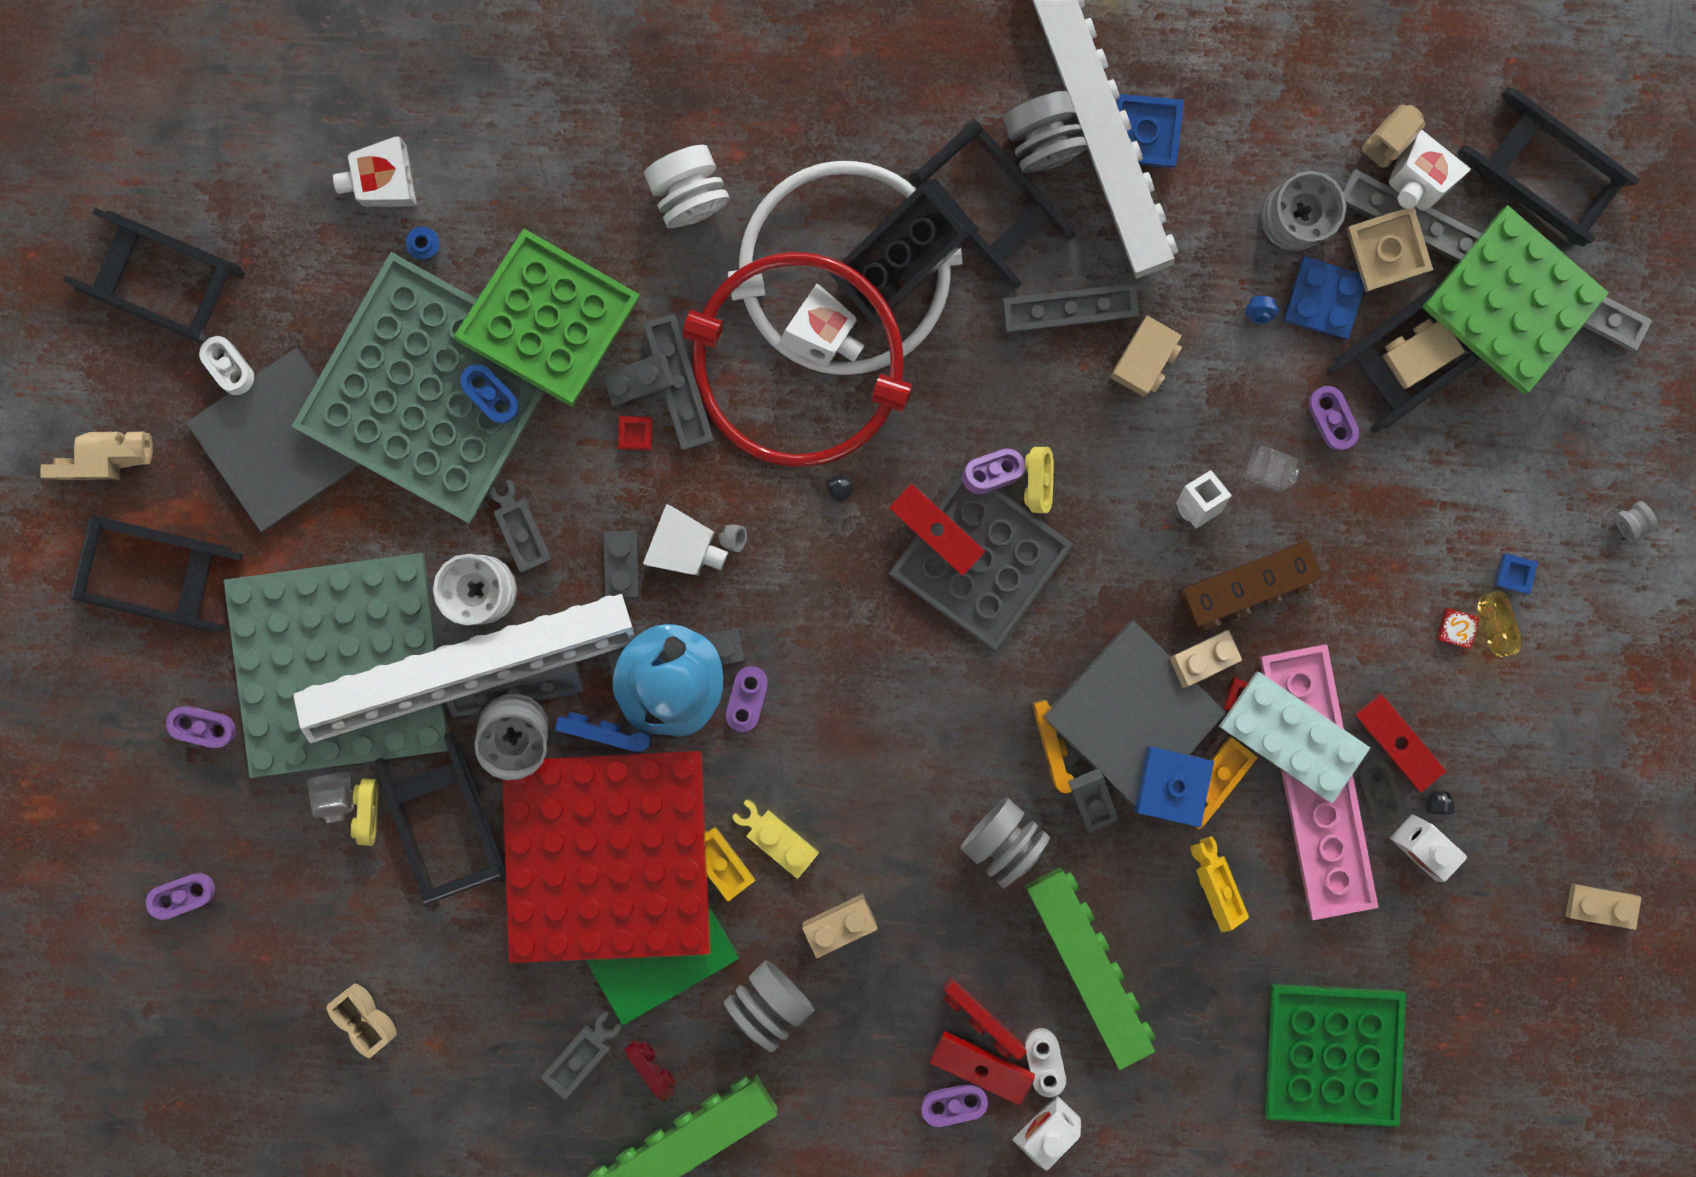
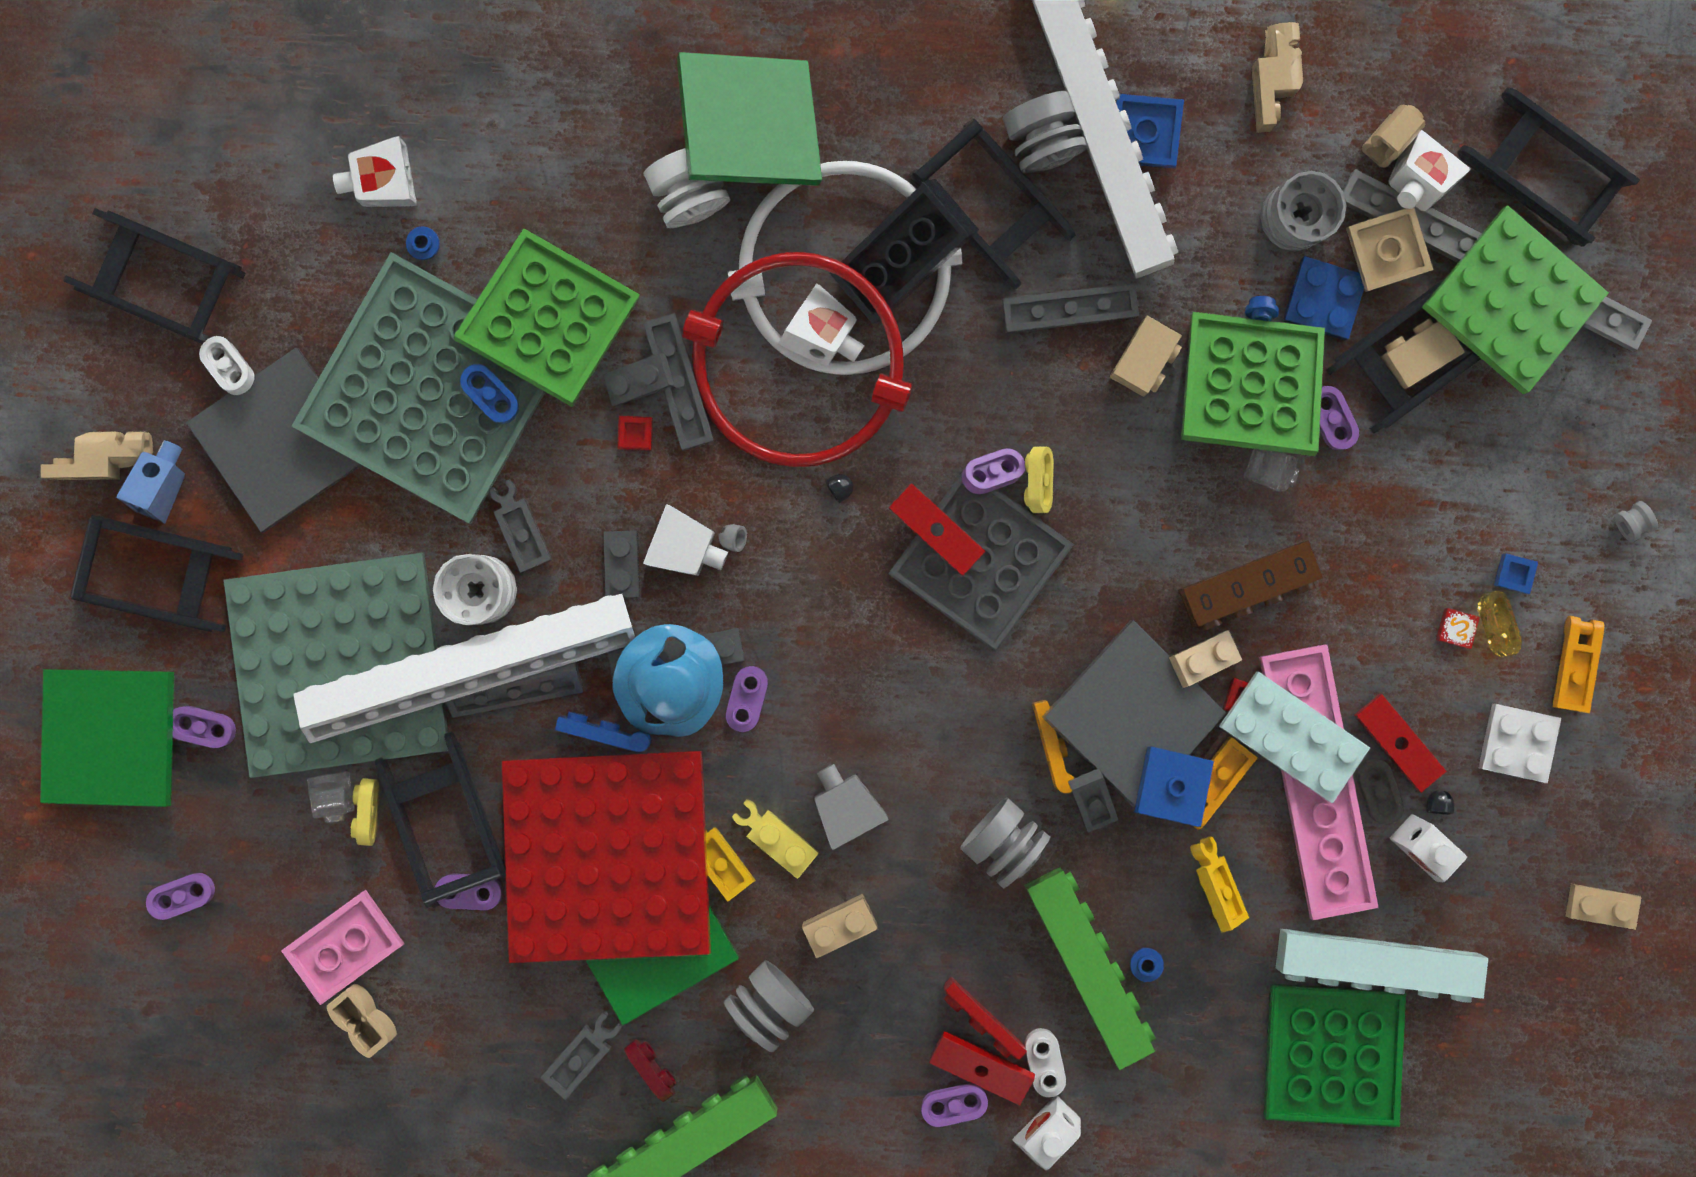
(107, 737): none -> green tile
(154, 483): none -> medium blue torso
(342, 947): none -> bright pink plate
(470, 898): none -> medium lavender plate
(510, 754): light grey wheel -> none
(748, 119): none -> tile
(846, 807): none -> light grey torso
(1142, 955): none -> blue plate
(1203, 499): white brick -> none
(1253, 384): none -> bright green plate
(1277, 74): none -> tan plate
(1381, 964): none -> light aqua brick
(1519, 743): none -> white plate
(1578, 665): none -> light orange plate

